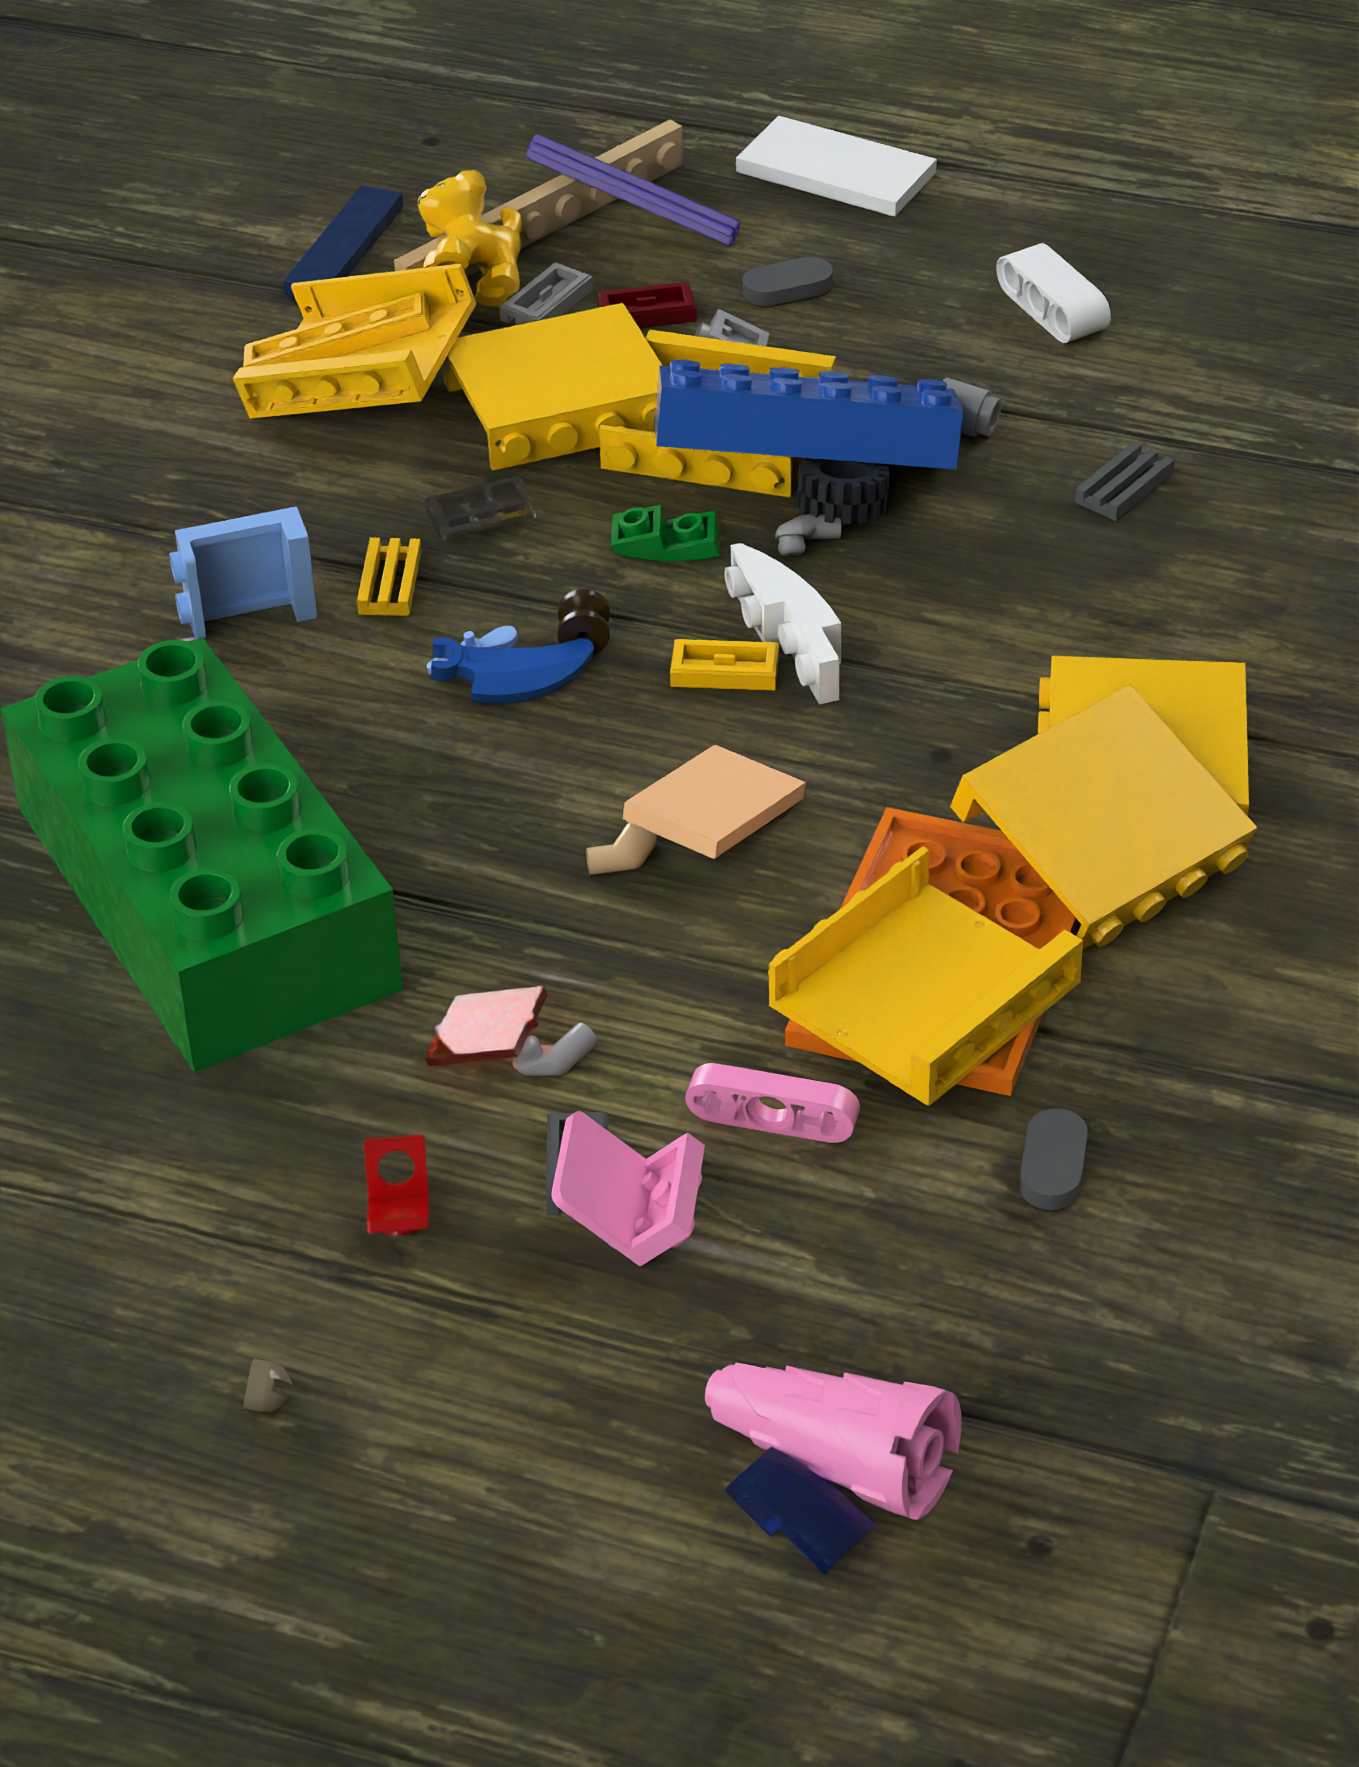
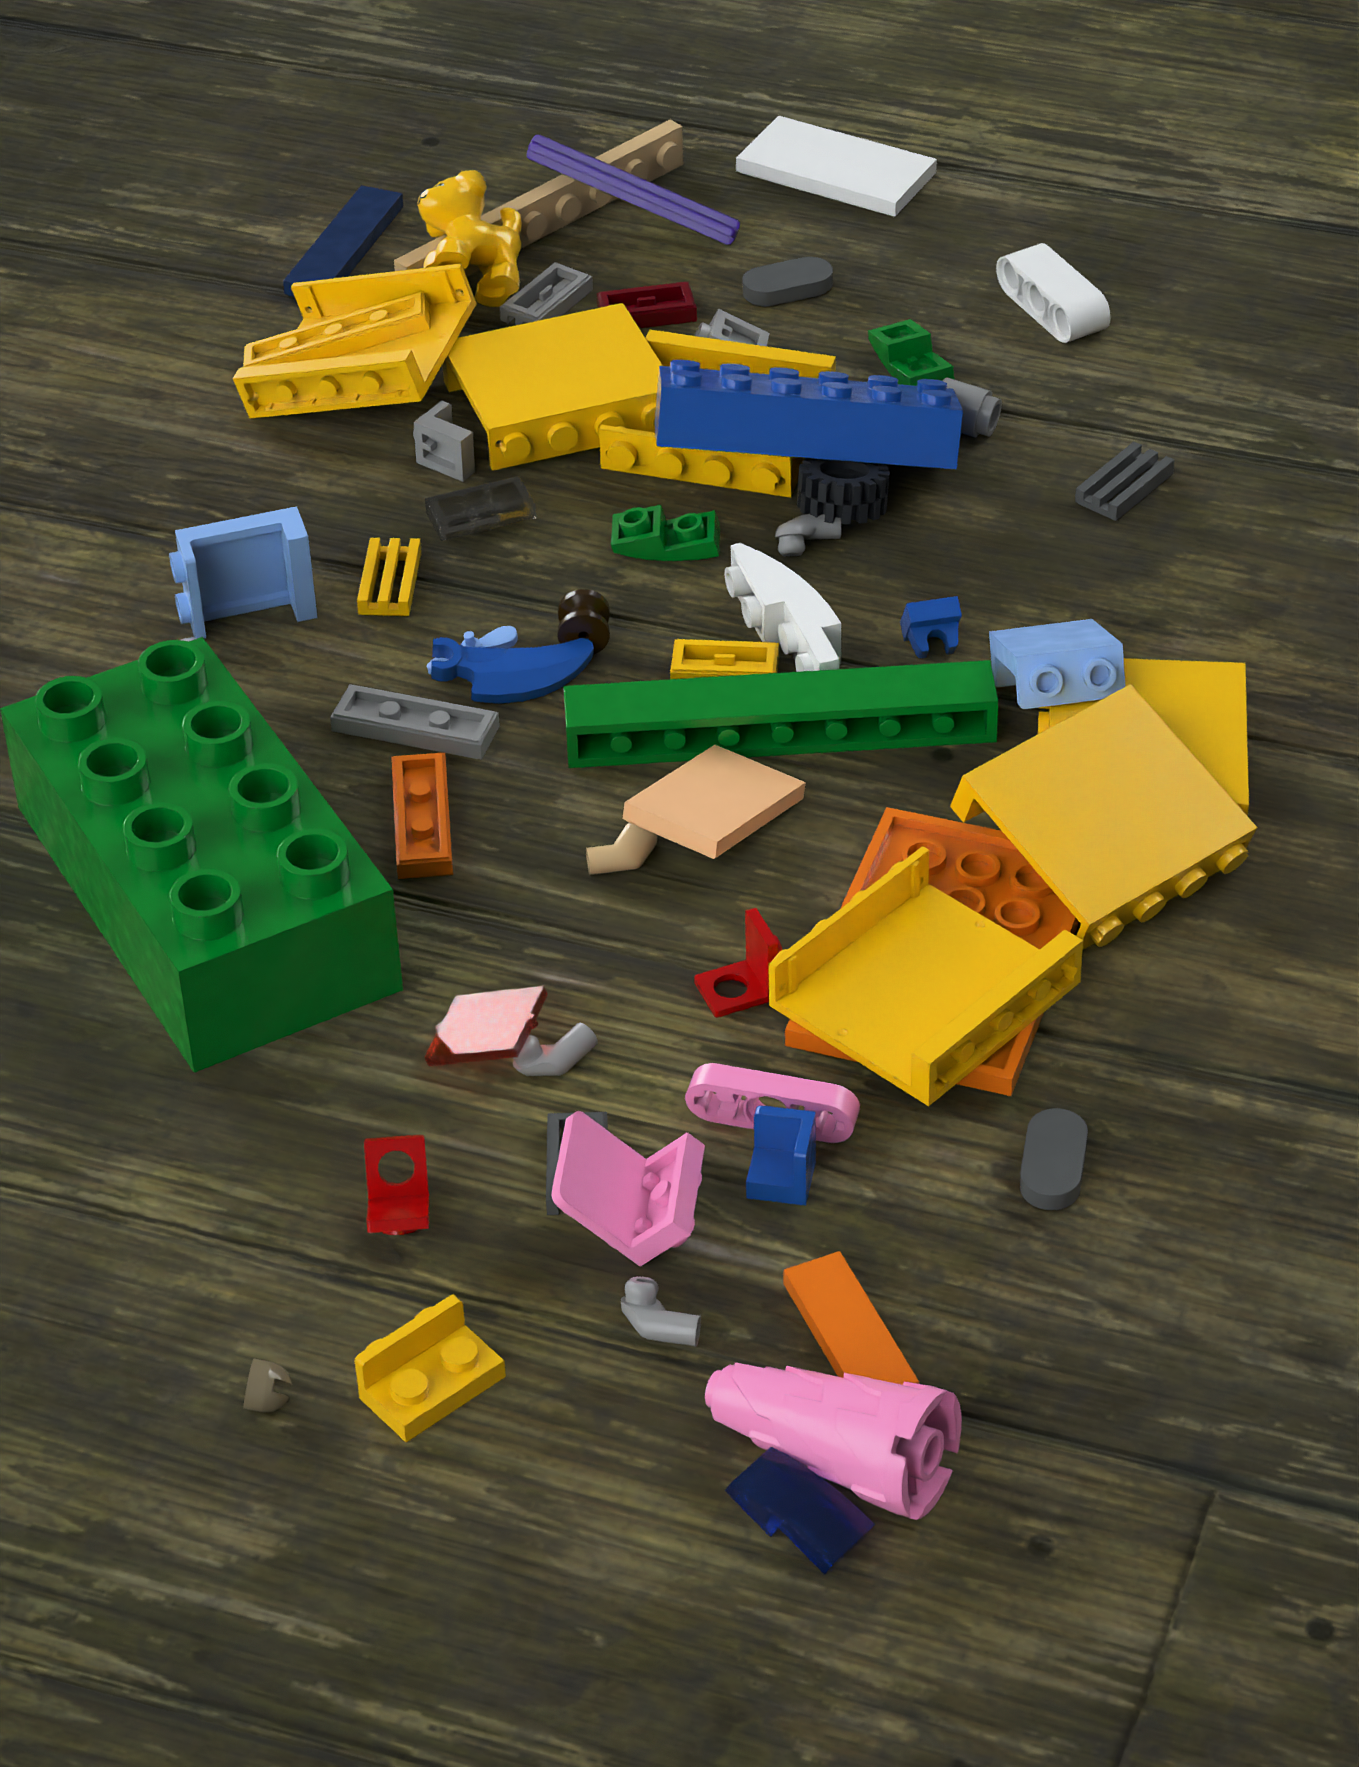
(415, 721): none -> light grey tile
(421, 816): none -> orange tile
(426, 1369): none -> yellow bracket
(443, 444): none -> light grey bracket
(652, 1319): none -> light grey arm
(752, 972): none -> red bracket
(781, 713): none -> green brick
(782, 1155): none -> blue panel
(845, 1320): none -> orange tile
(908, 353): none -> green slope
(931, 619): none -> blue tile
(1058, 663): none -> light blue panel

